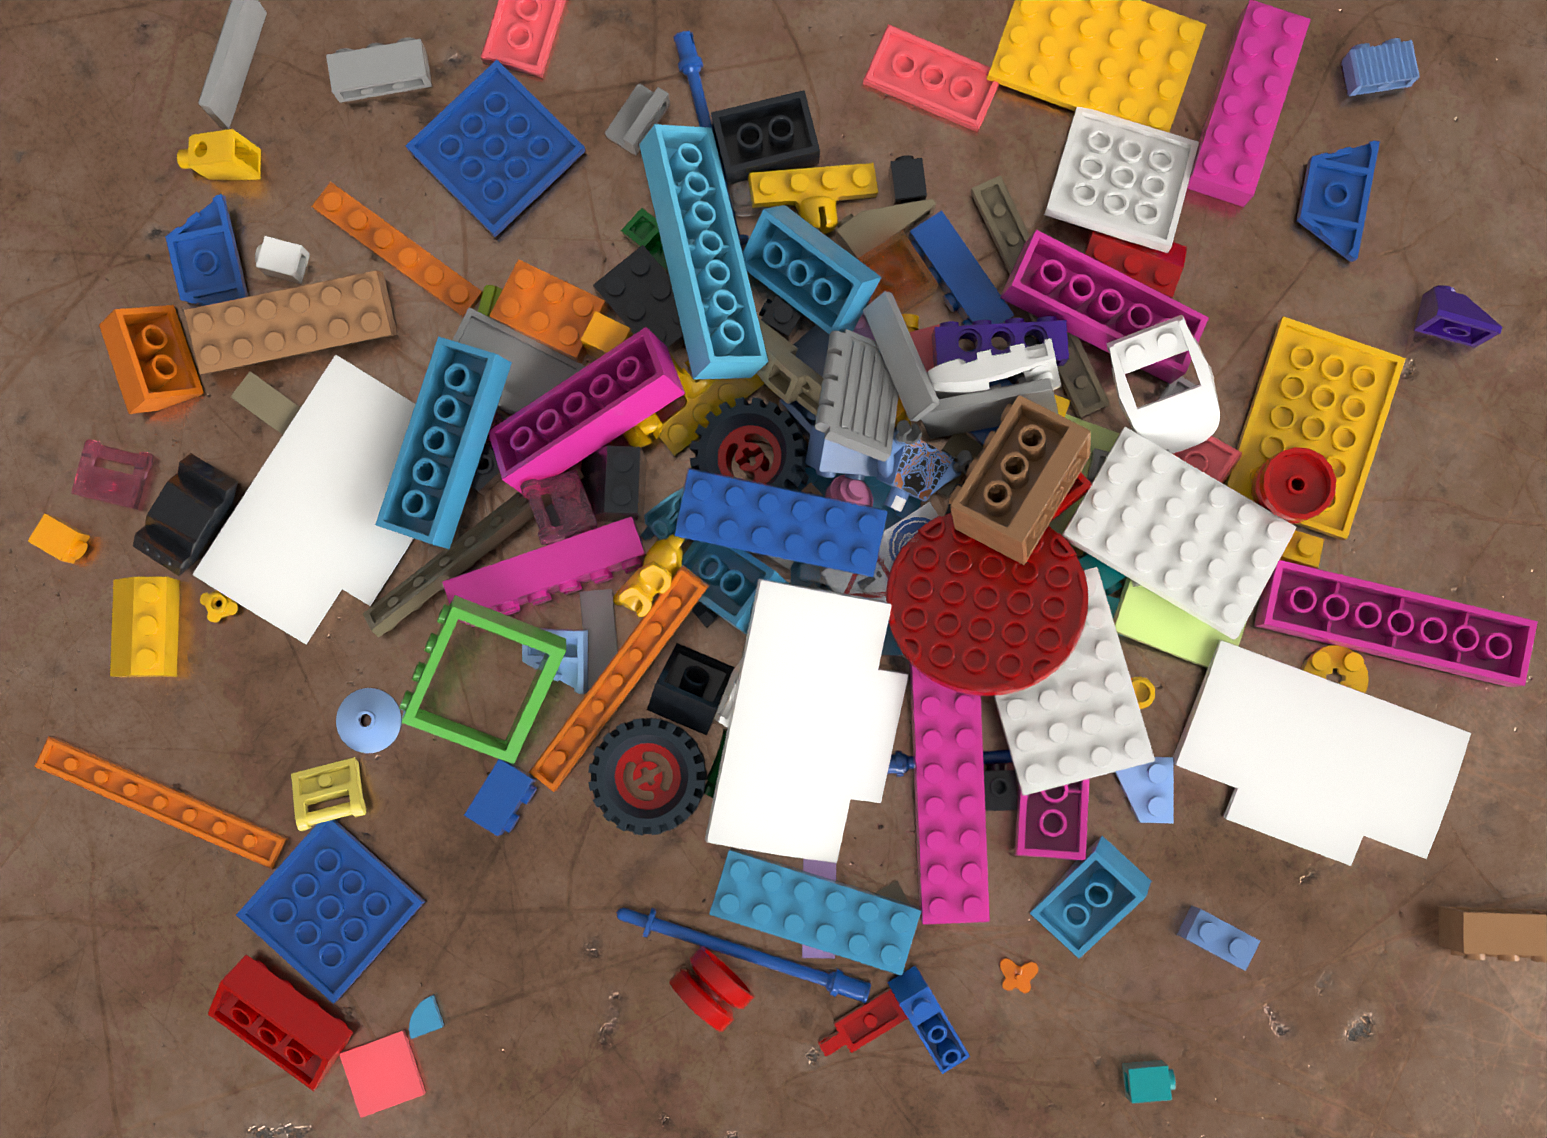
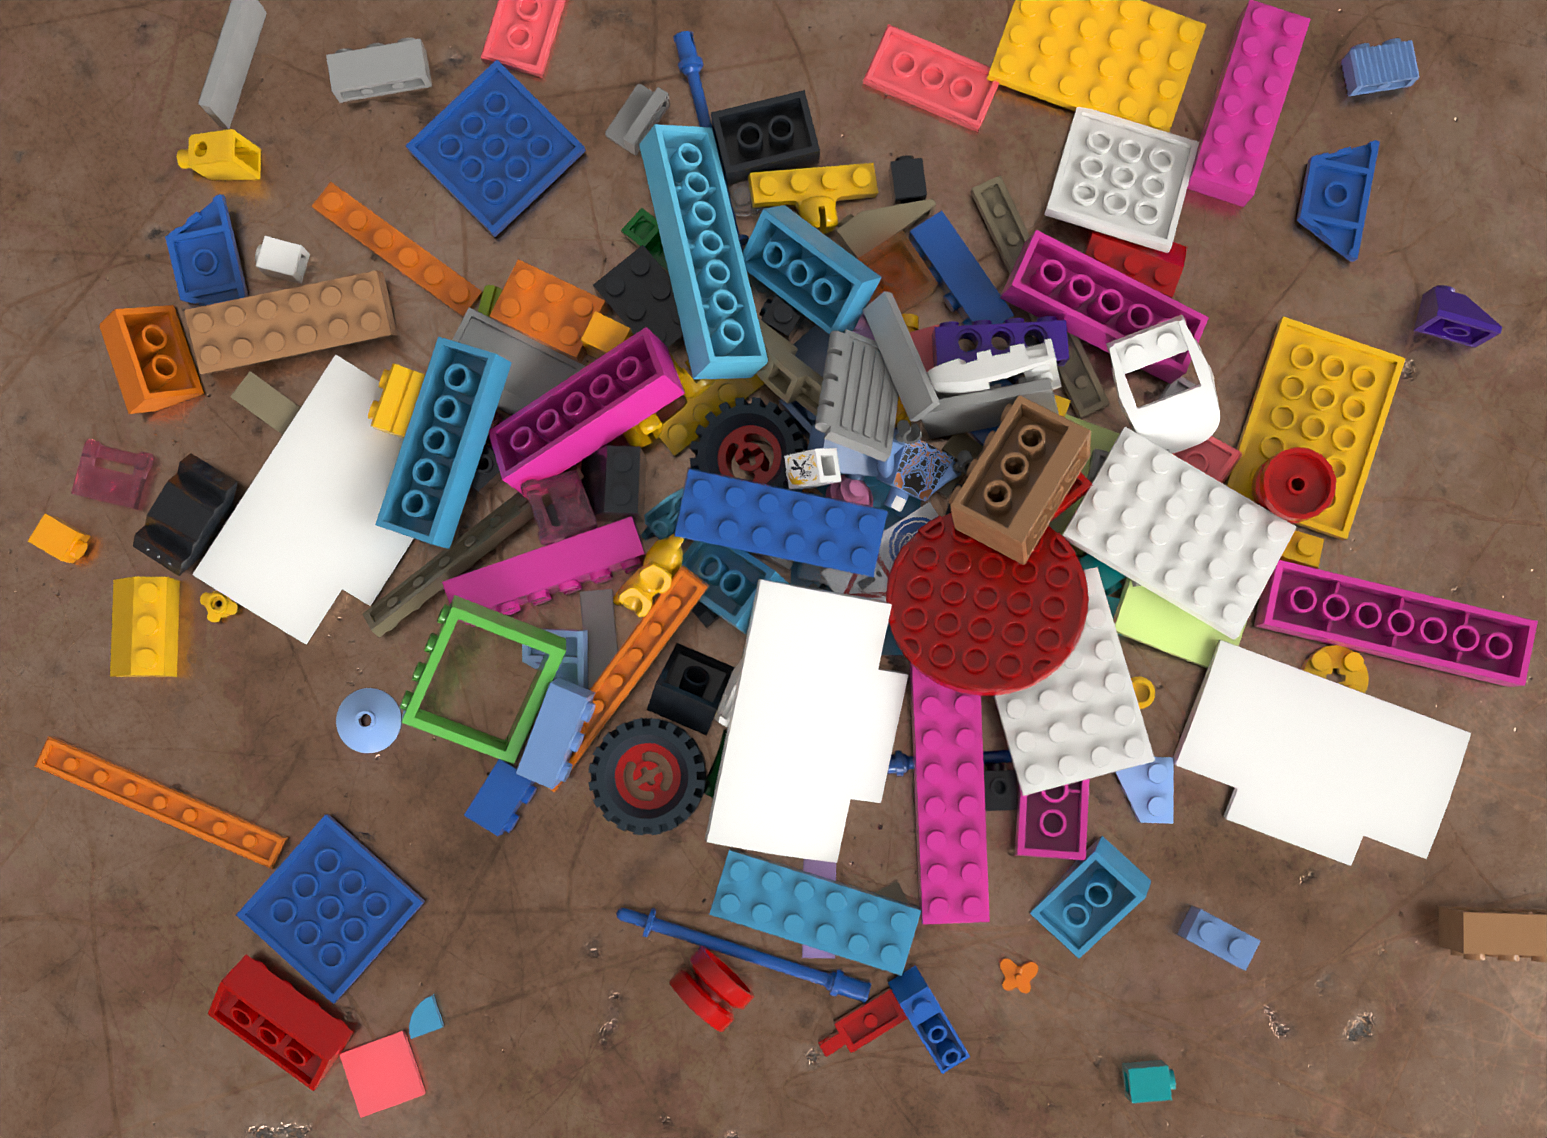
(325, 784): light yellow plate -> none
(397, 400): none -> yellow brick
(556, 733): none -> medium blue brick
(812, 468): none -> white brick

